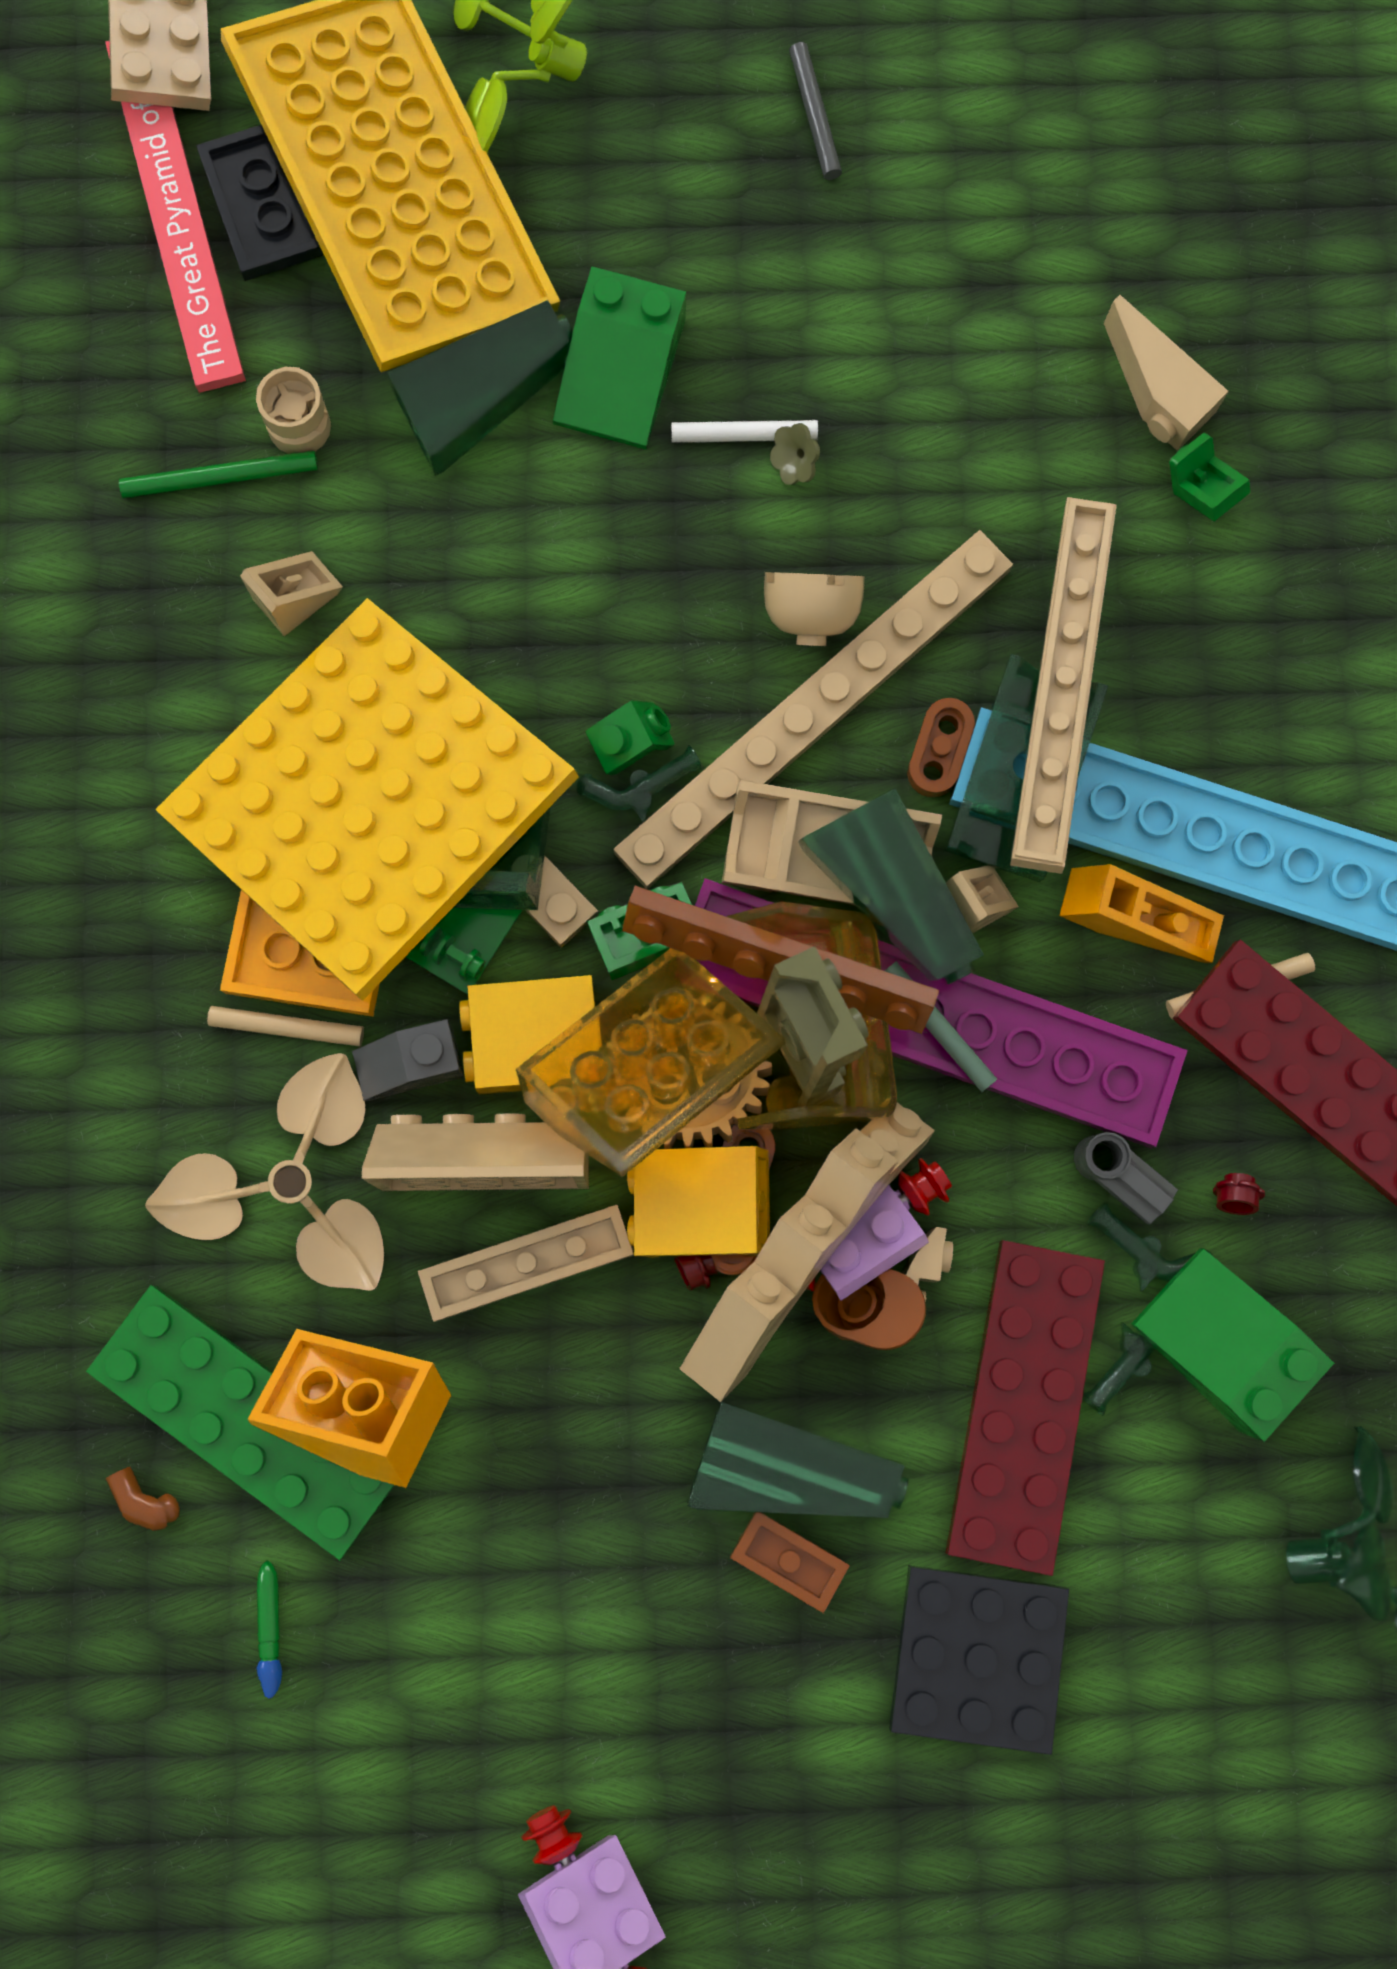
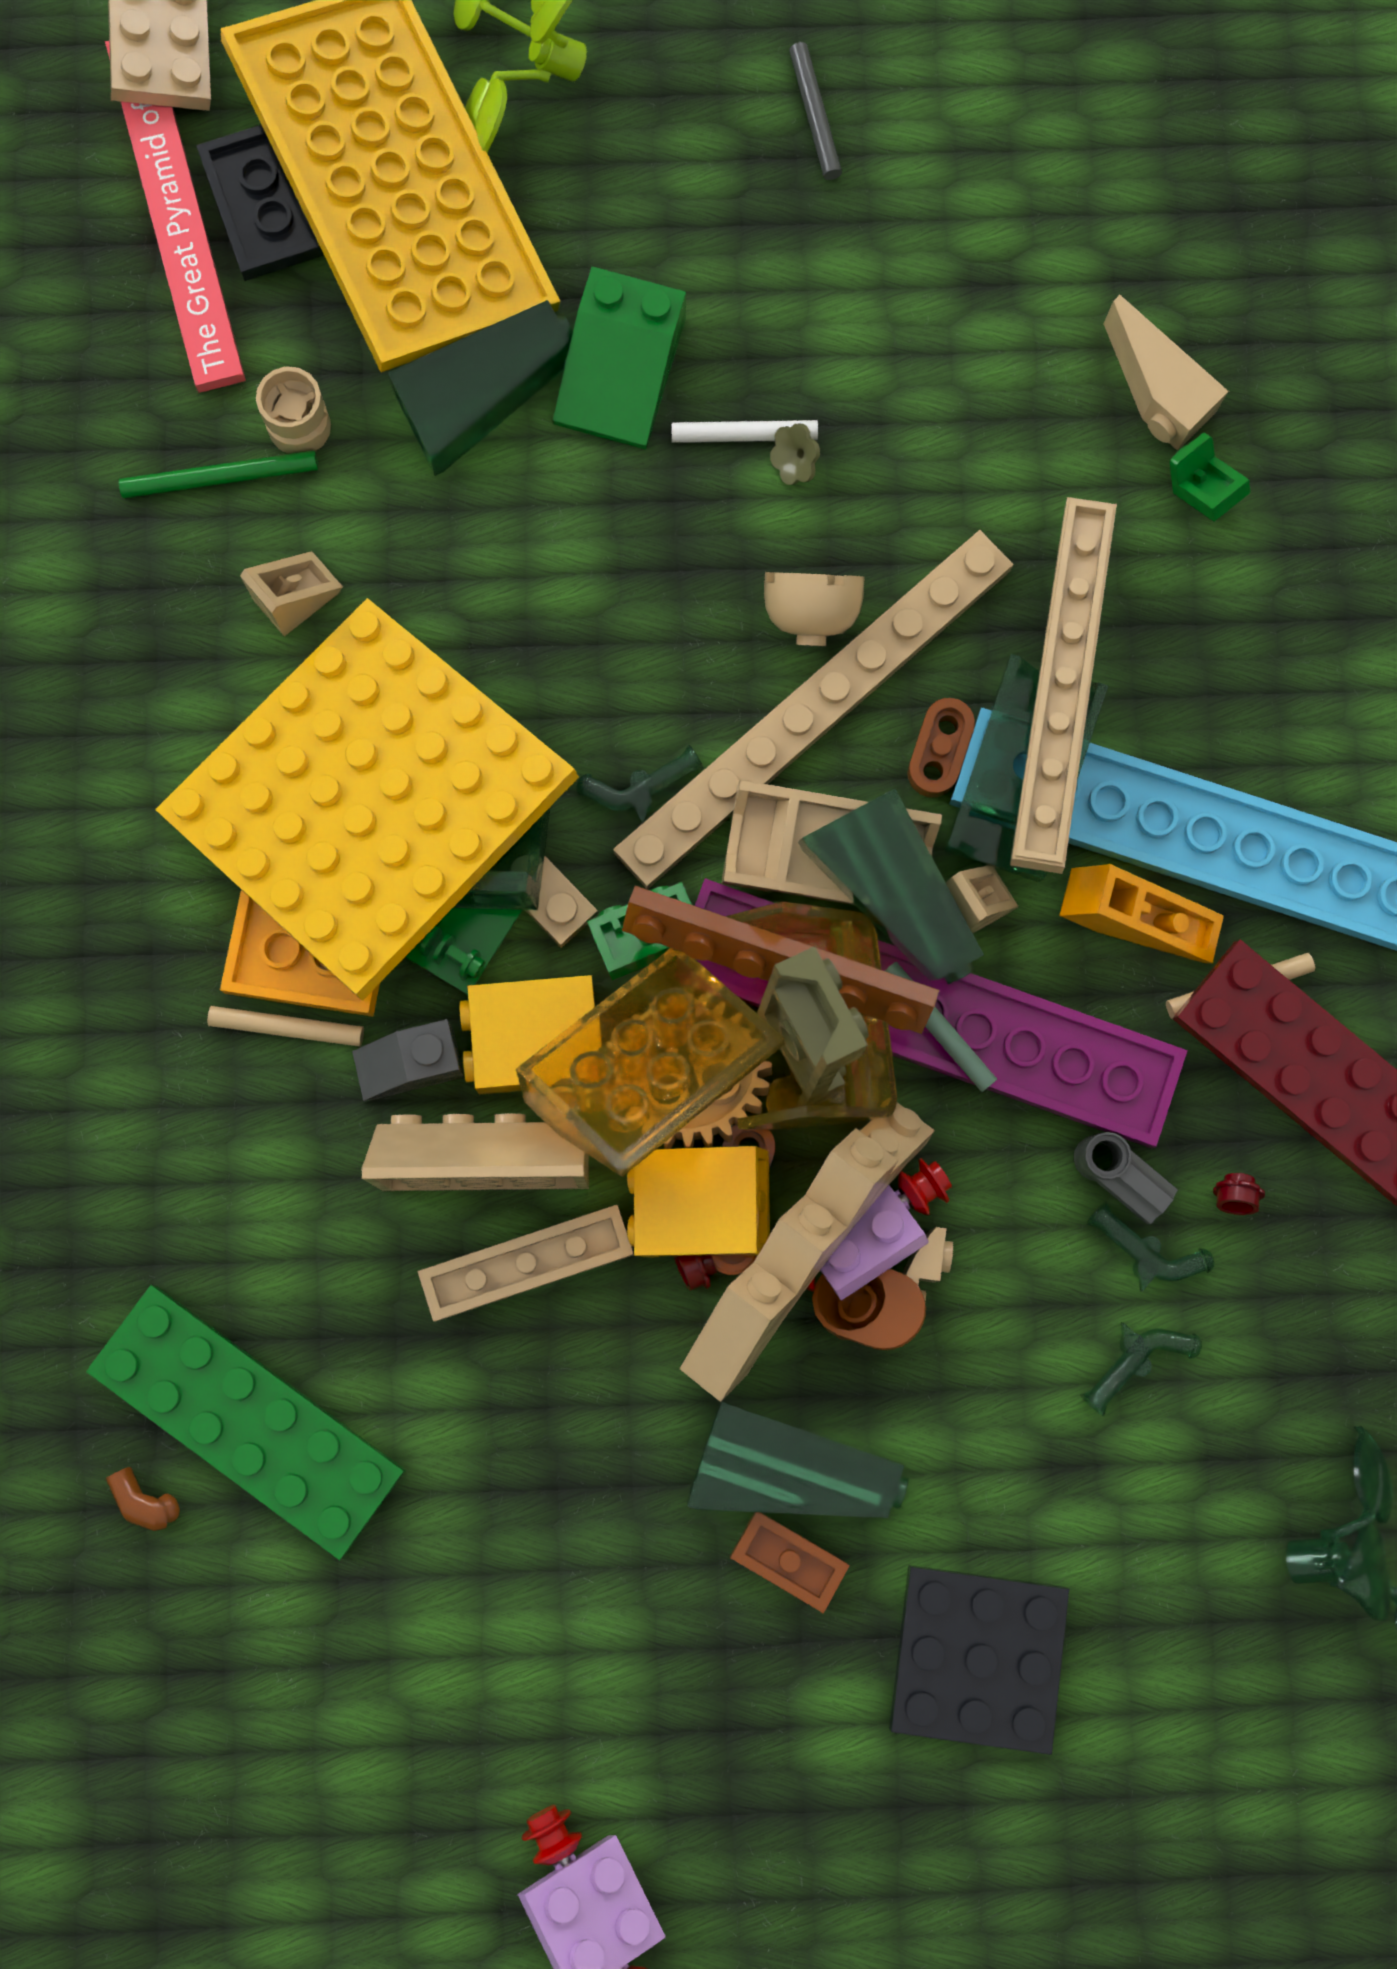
(269, 1667): green piece -> none
(338, 1248): tan plant -> none
(353, 1405): light orange slope -> none
(629, 735): green bracket -> none
(1025, 1408): dark red plate -> none
(1232, 1345): green slope -> none

